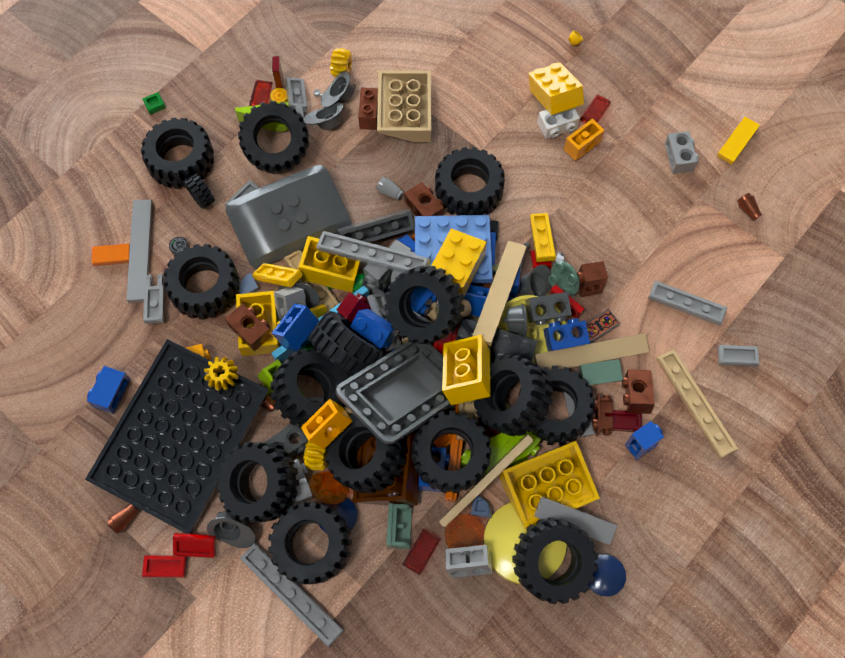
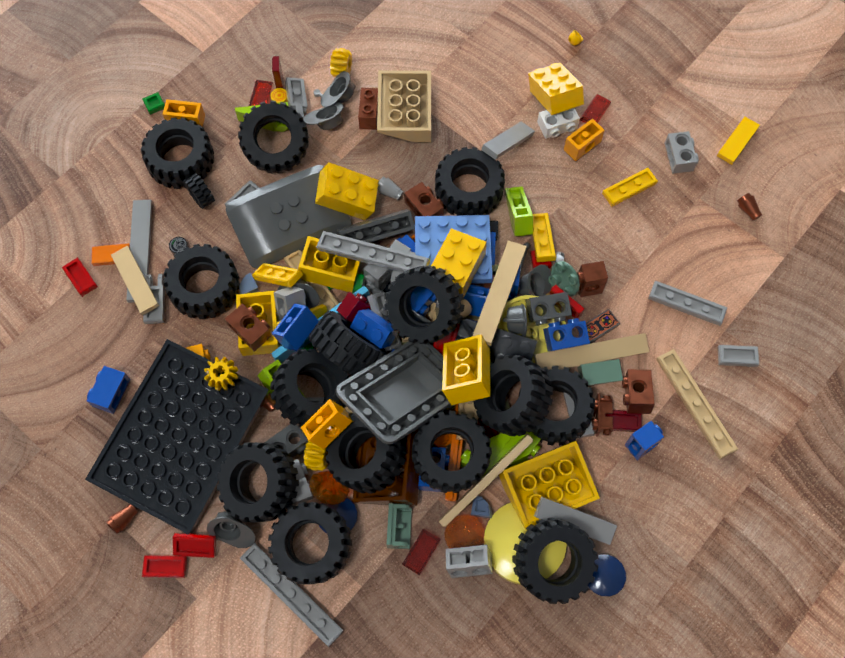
(79, 277): none -> red tile
(135, 280): none -> tan tile
(184, 109): none -> light orange brick
(346, 191): none -> yellow brick
(507, 140): none -> light grey tile
(519, 211): none -> lime slope
(629, 187): none -> yellow tile

